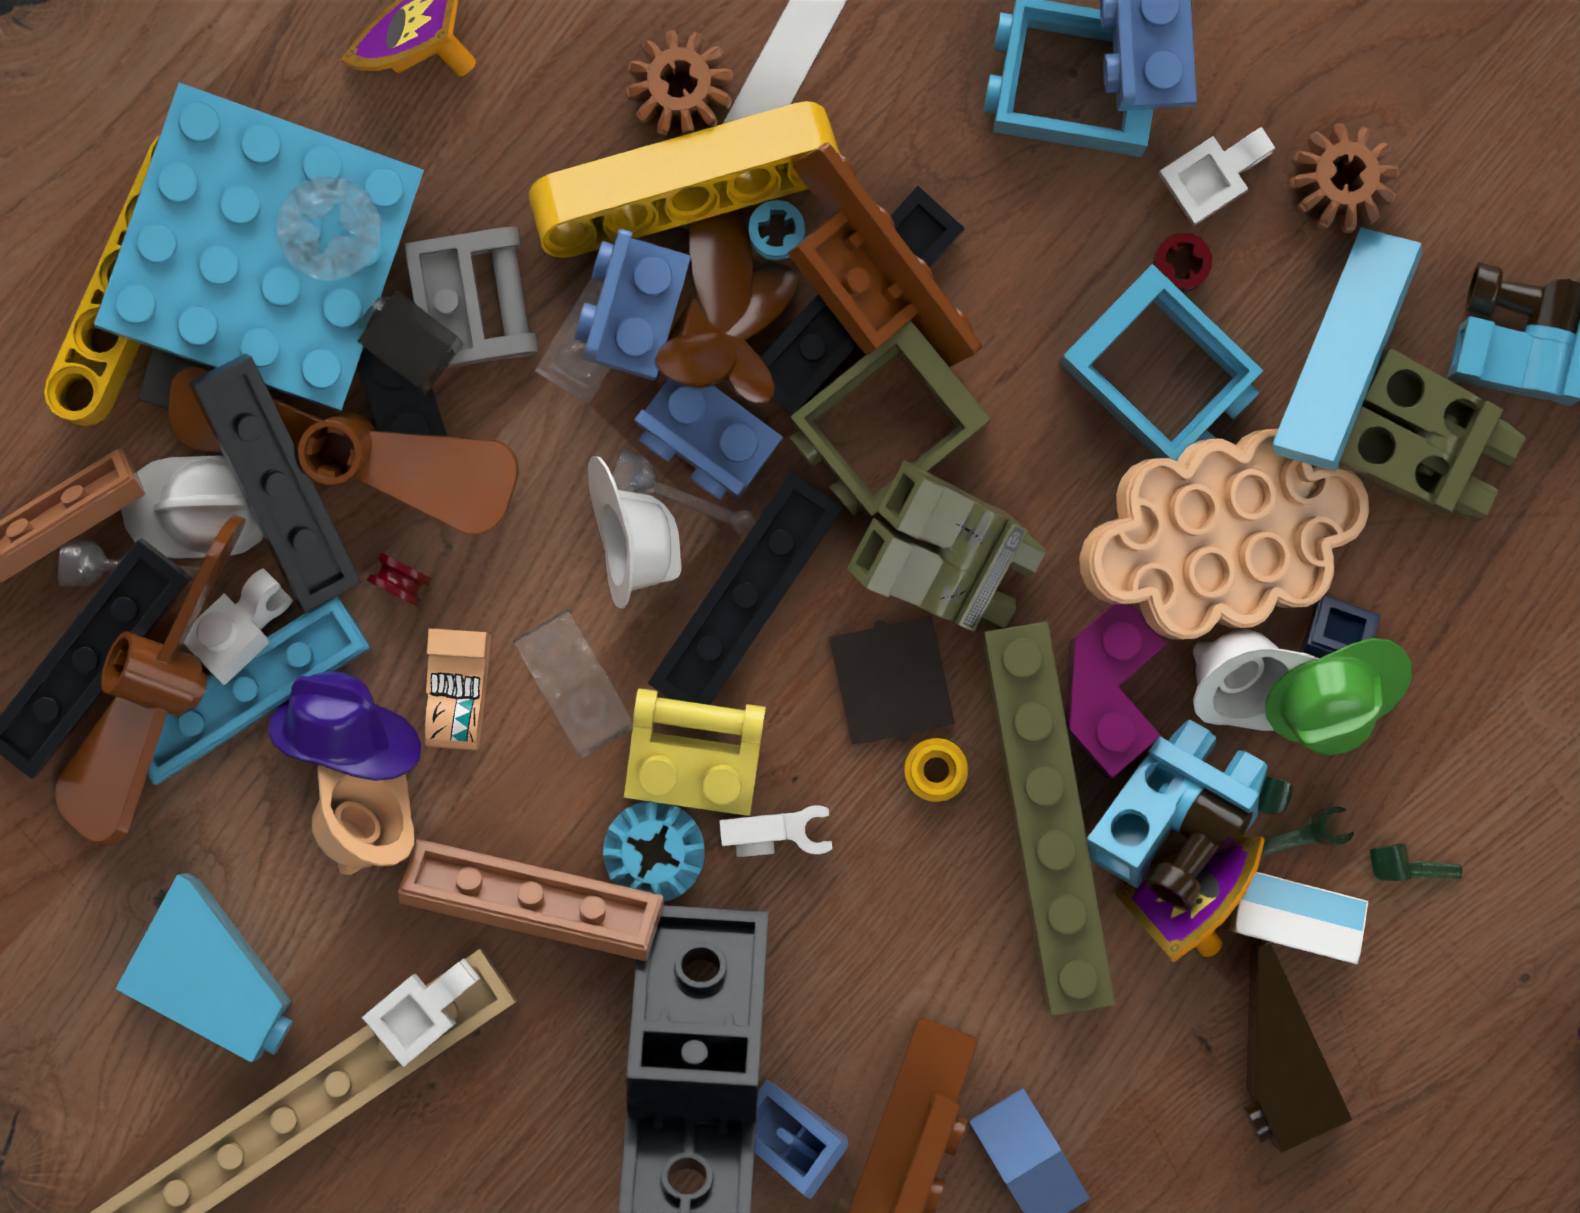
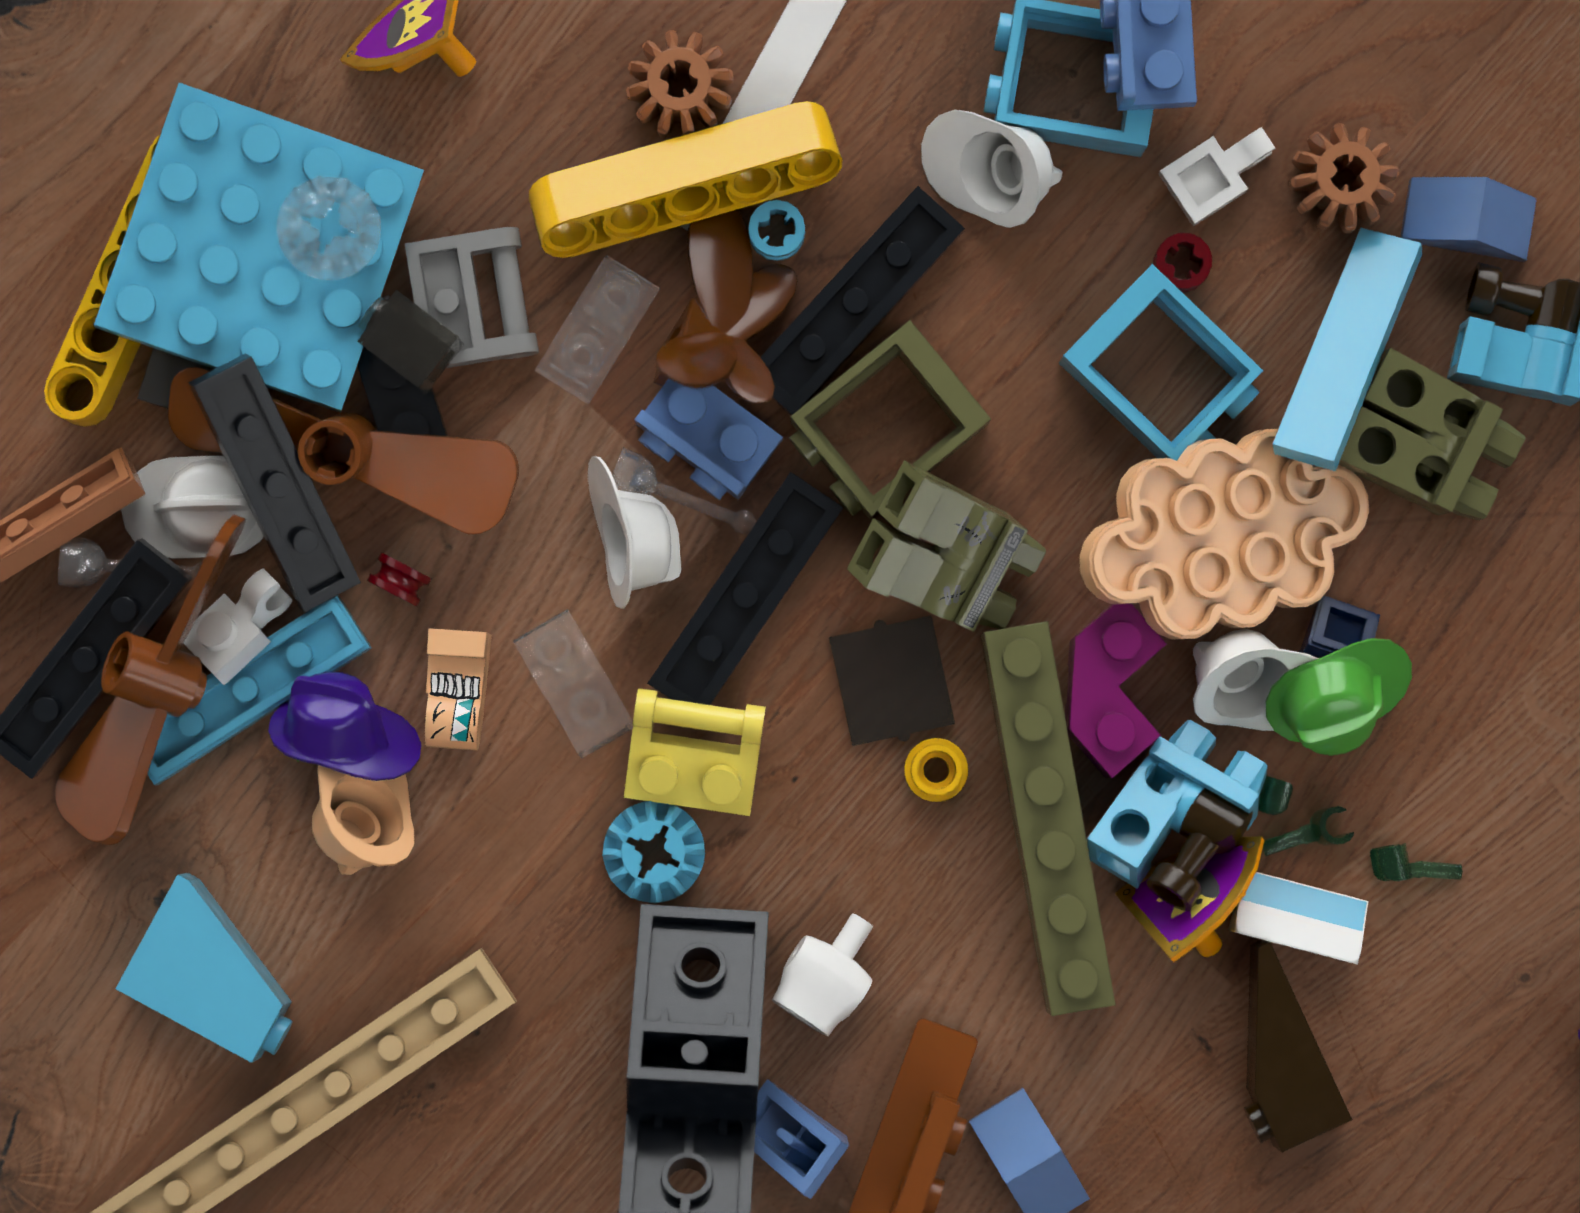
(416, 1015): white plate -> none
(531, 899): nougat tile -> none
(632, 306): medium blue bracket -> none
(757, 833): white plate -> none
(823, 980): none -> white piece
(869, 270): dark orange bracket -> none
(988, 166): none -> white piece
(1469, 216): none -> medium blue slope

